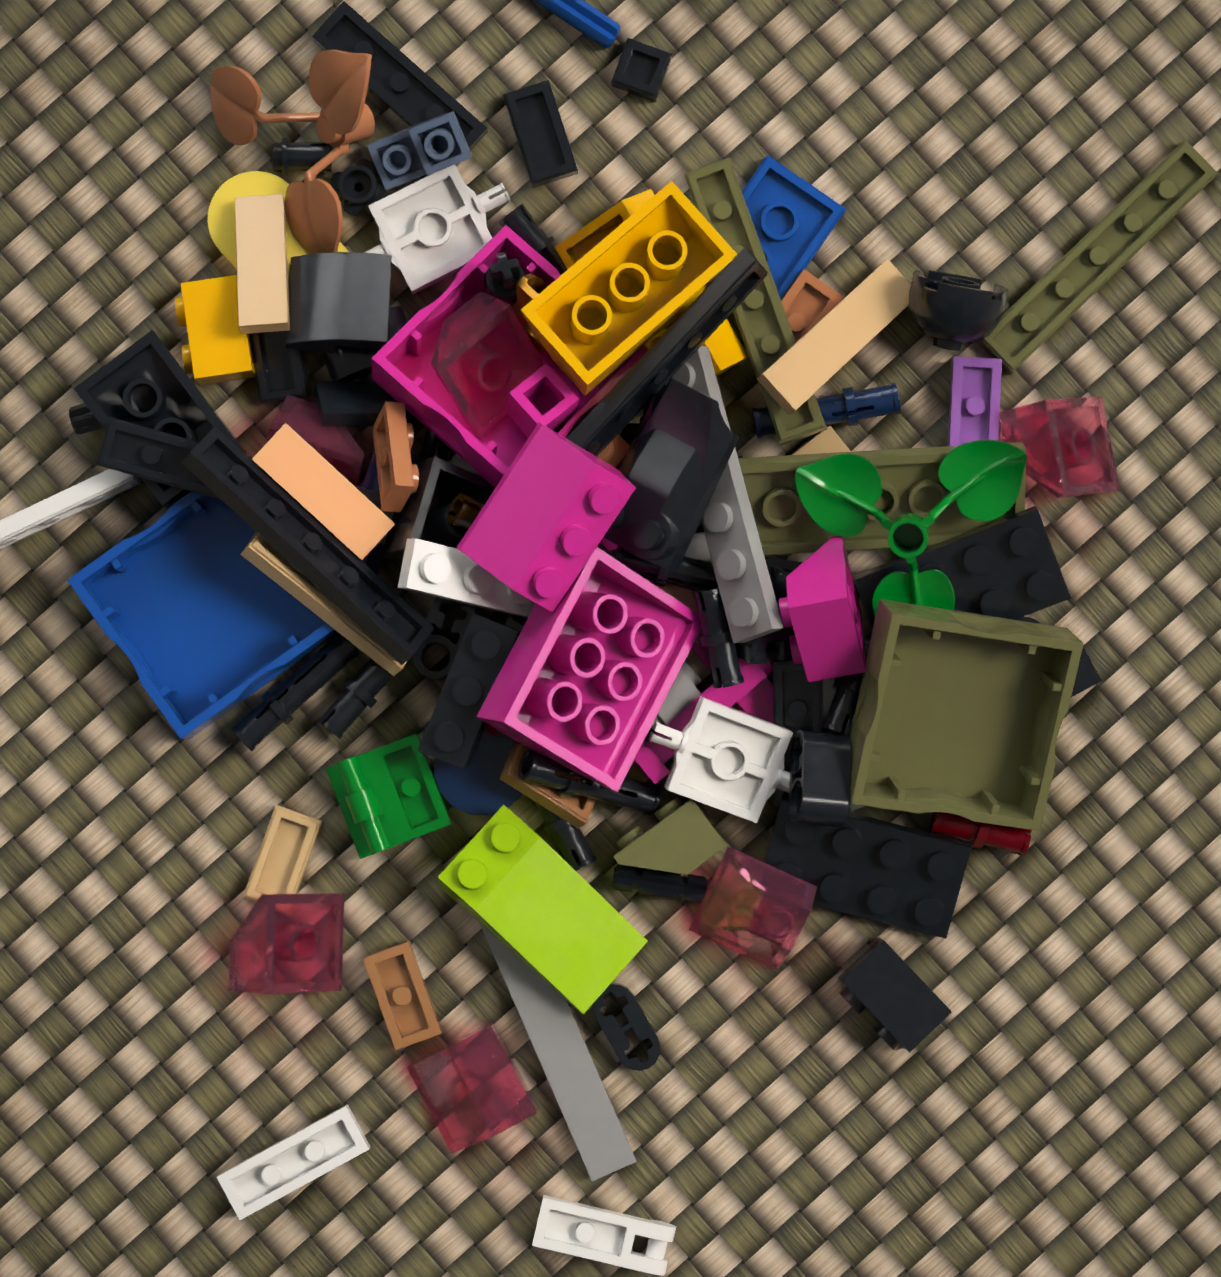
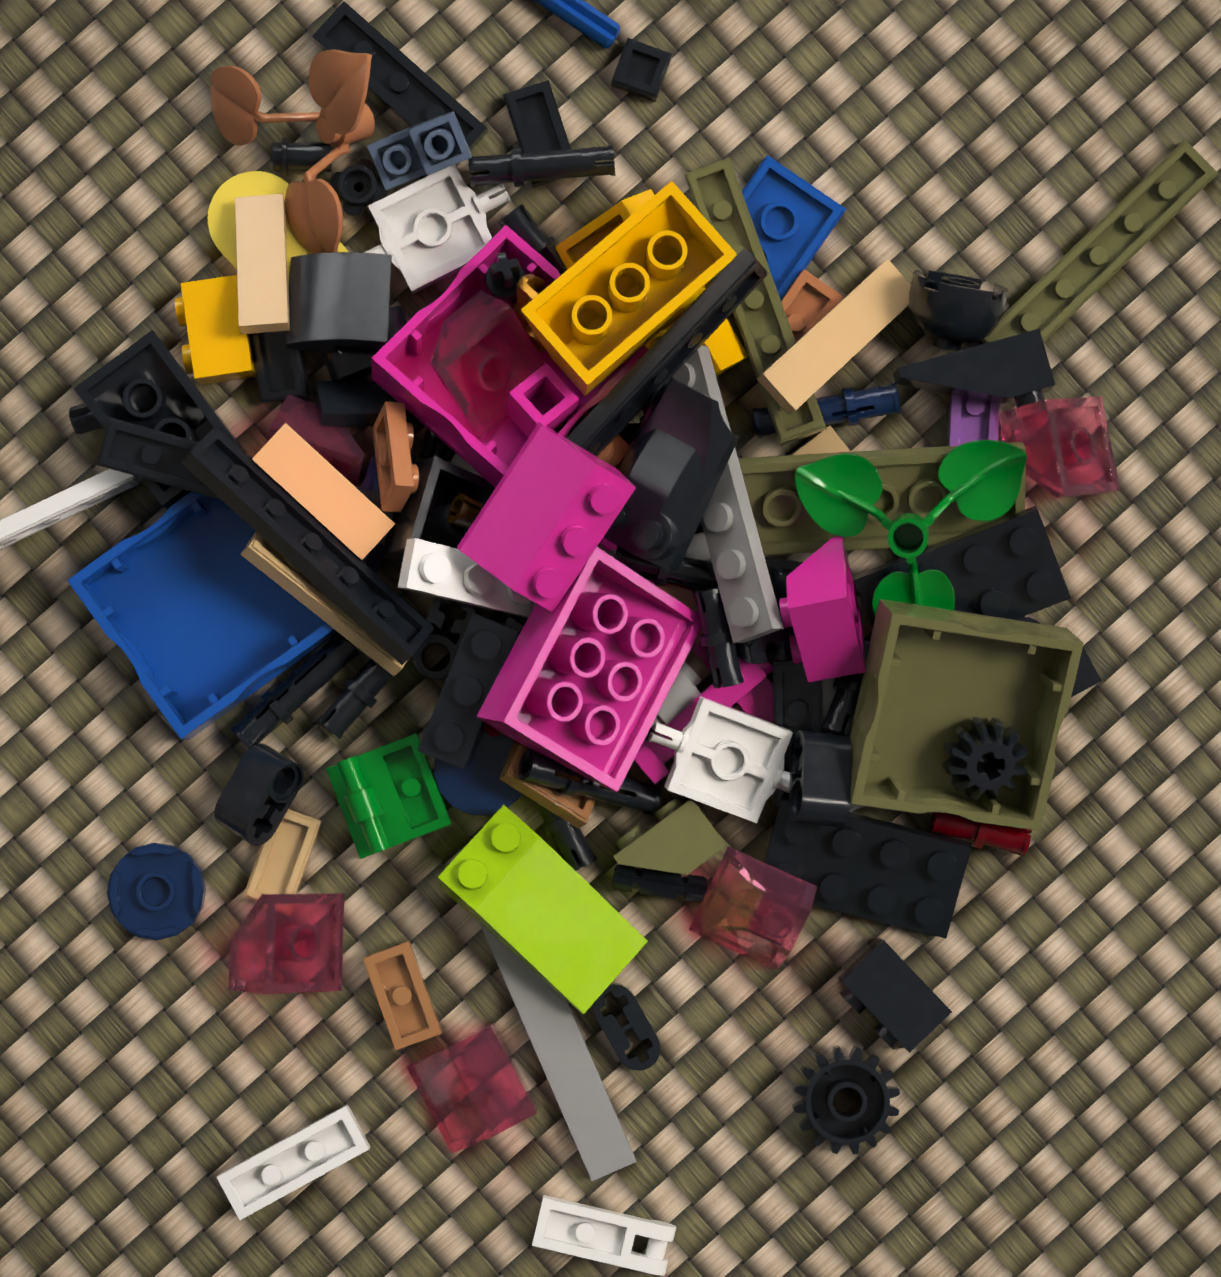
(156, 891): none -> dark blue tile
(259, 794): none -> black beam
(541, 165): none -> black pin
(851, 1126): none -> black gear
(970, 749): none -> black gear
(989, 372): none -> black slope

